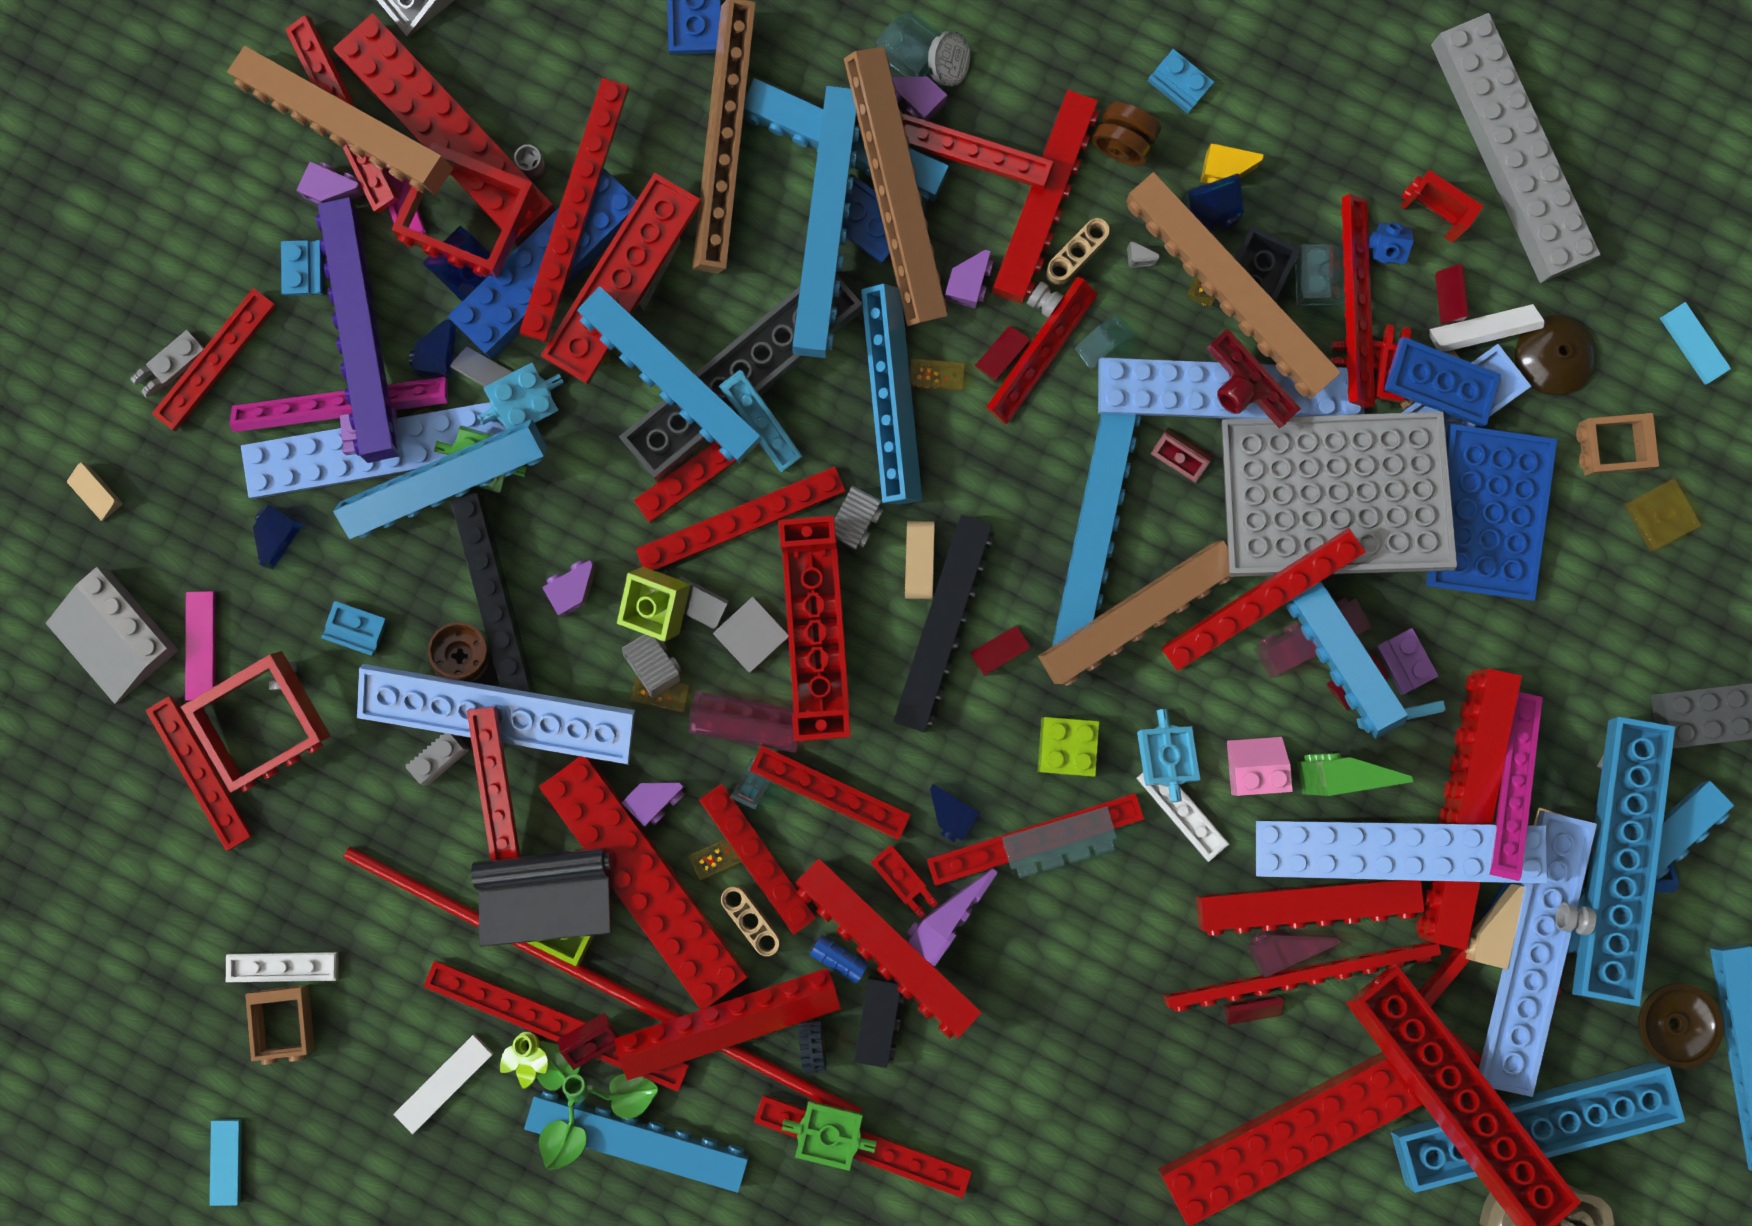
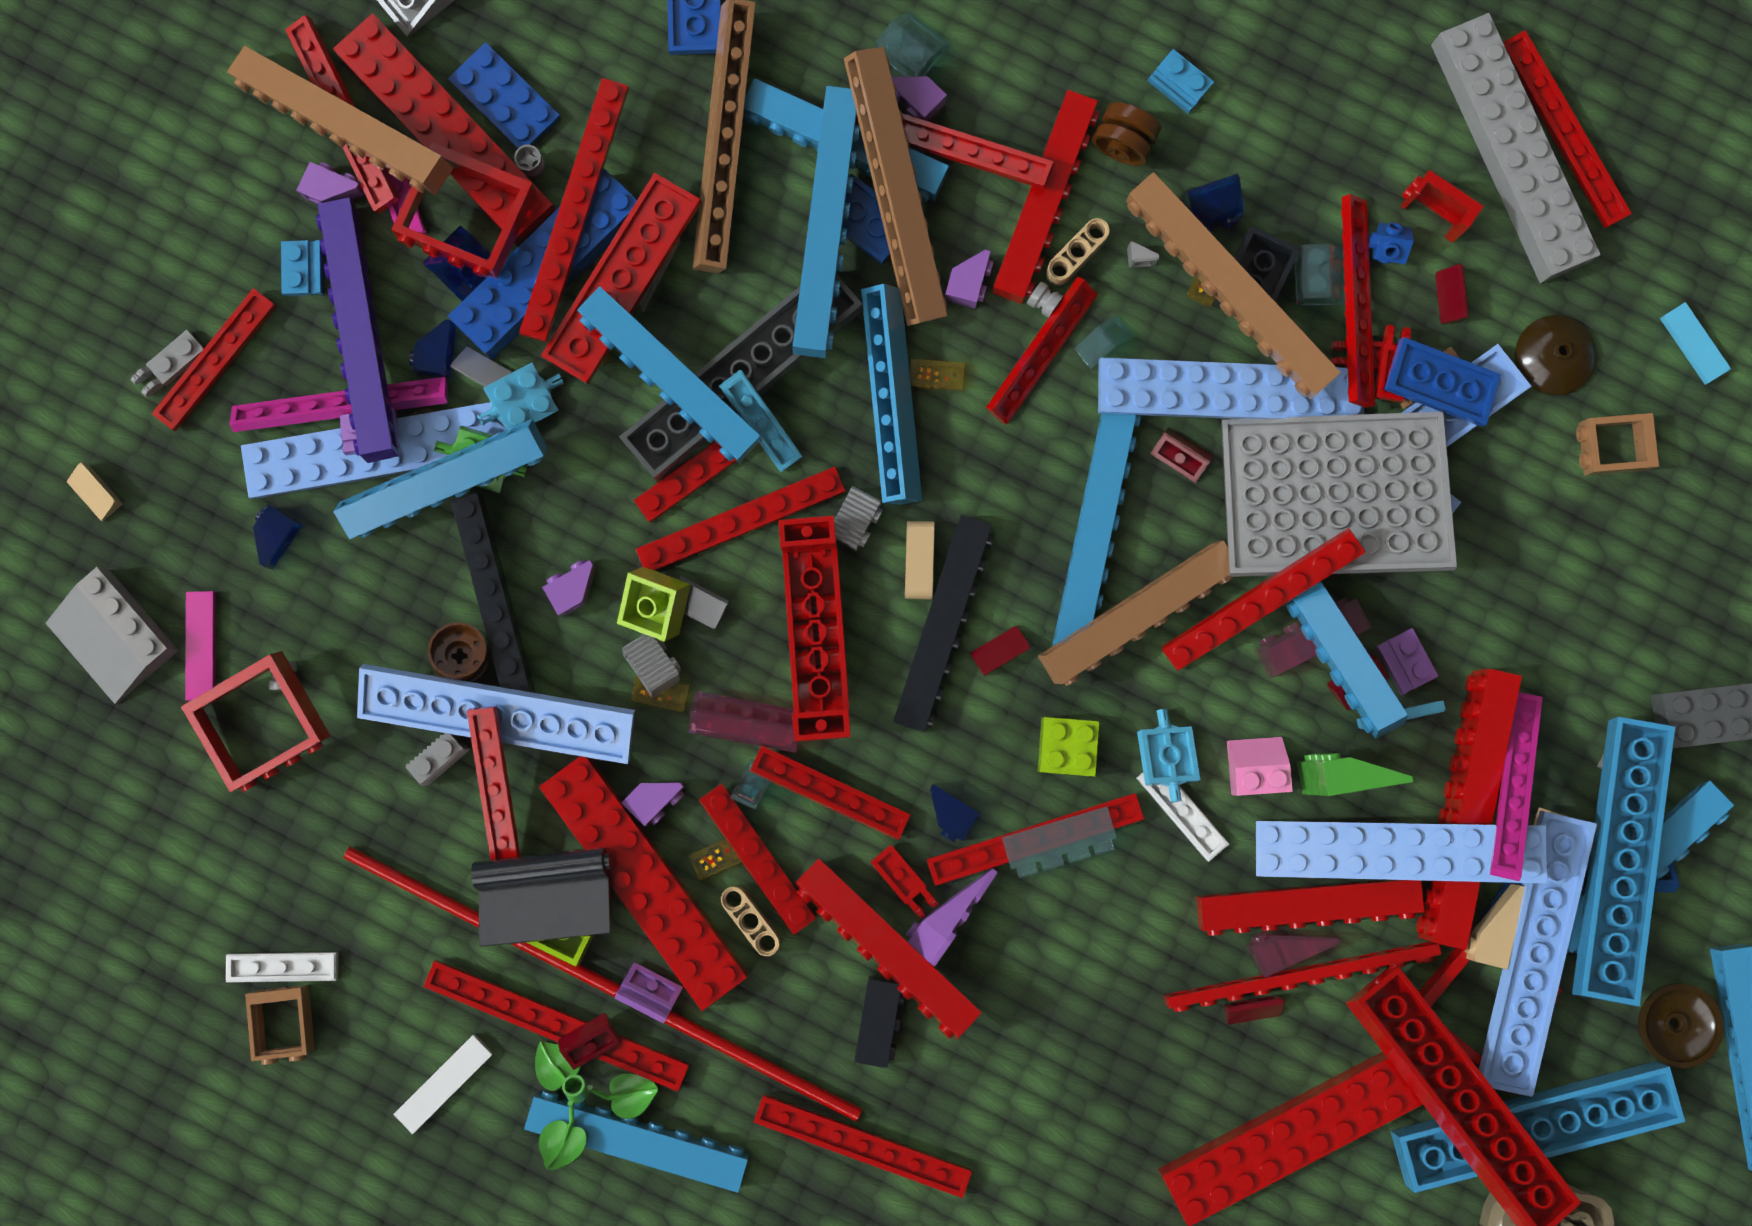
(199, 773): red plate -> none
(225, 1162): medium azure tile -> none
(354, 628): dark azure plate -> none
(504, 97): none -> blue plate
(523, 1061): lime plate -> none
(648, 992): none -> medium lavender plate
(727, 1024): red brick -> none
(751, 635): light grey tile -> none
(812, 1047): black wheel -> none
(829, 1135): bright green plate -> none
(838, 959): blue axle -> none
(949, 58): tile -> none
(1002, 353): dark red slope -> none
(1228, 161): yellow slope -> none
(1249, 382): dark red plate -> none
(1486, 328): white tile -> none
(1497, 510): blue plate -> none
(1566, 131): none -> red plate
(1578, 919): light grey wheel -> none
(1662, 515): clear yellow tile -> none

